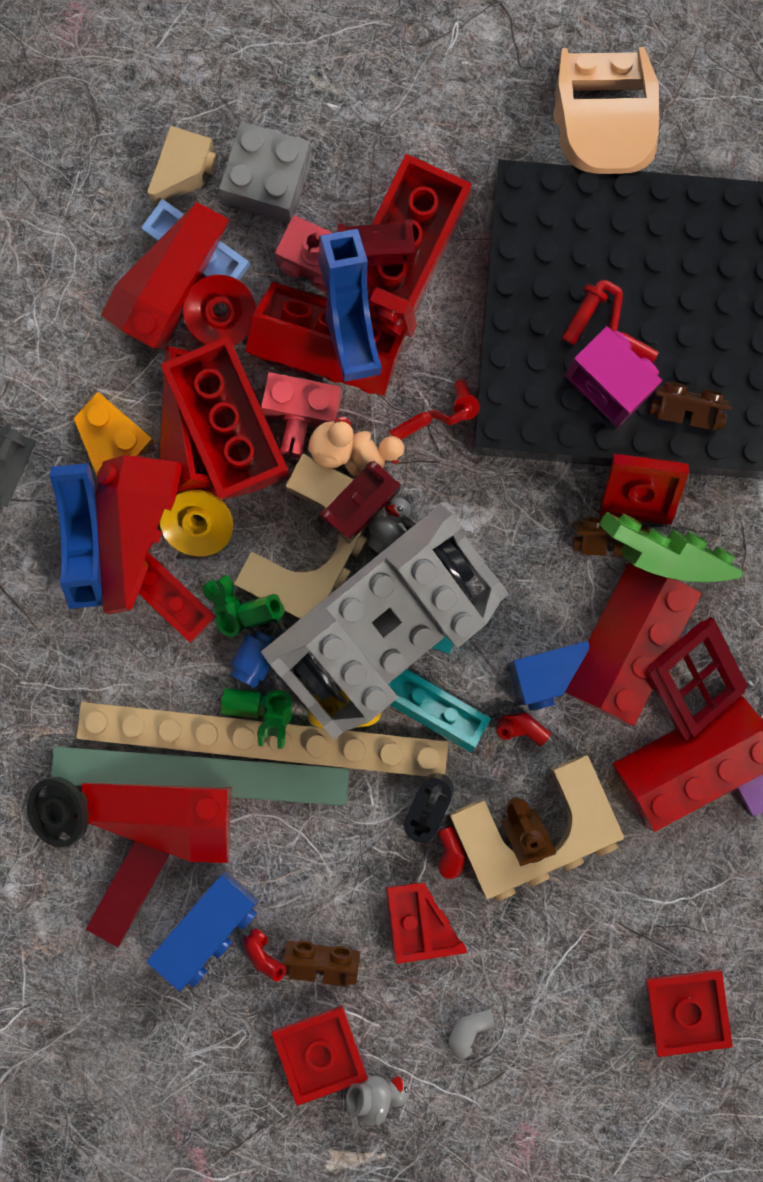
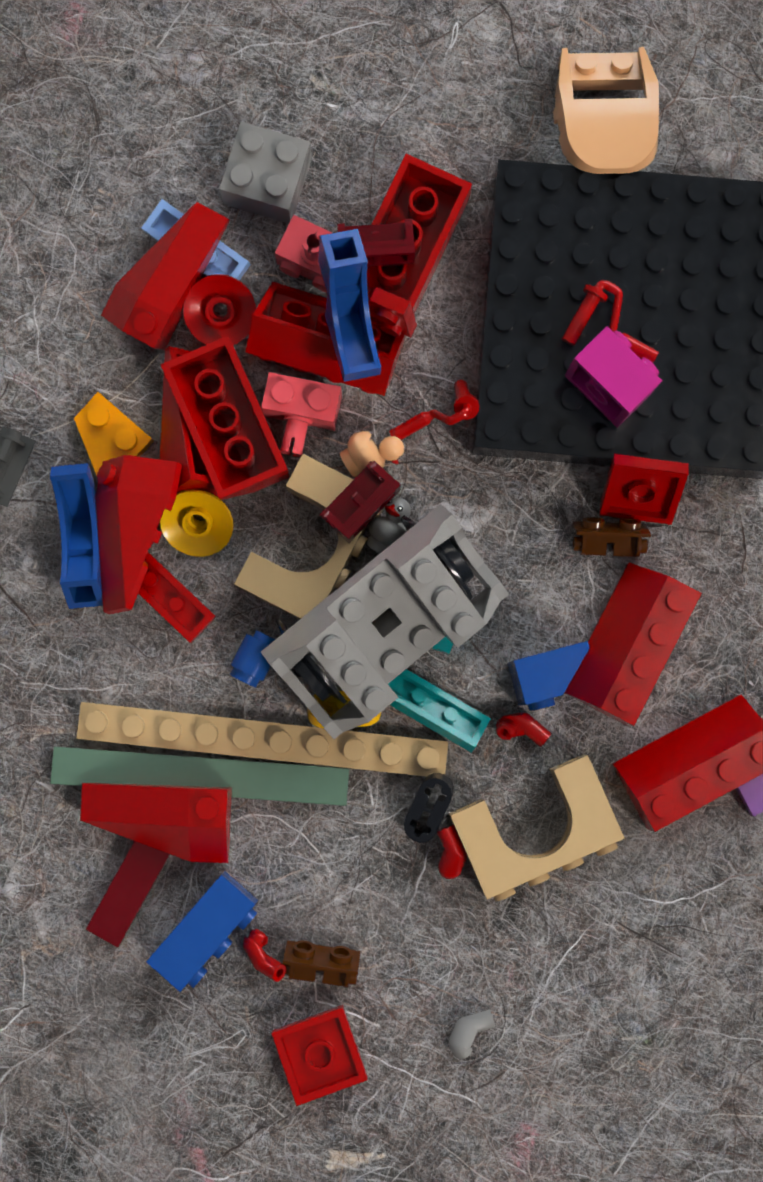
(62, 810): pearl dark grey wheel -> none
(182, 165): tan slope -> none
(234, 616): green bar -> none
(274, 708): green bar -> none
(332, 443): light nougat animal -> none
(373, 1098): light grey animal -> none
(418, 925): red wing -> none
(526, 833): reddish brown hinge -> none
(671, 556): bright green slope -> none
(672, 698): dark red piece -> none
(688, 1012): red plate -> none
(705, 407): reddish brown hinge -> none

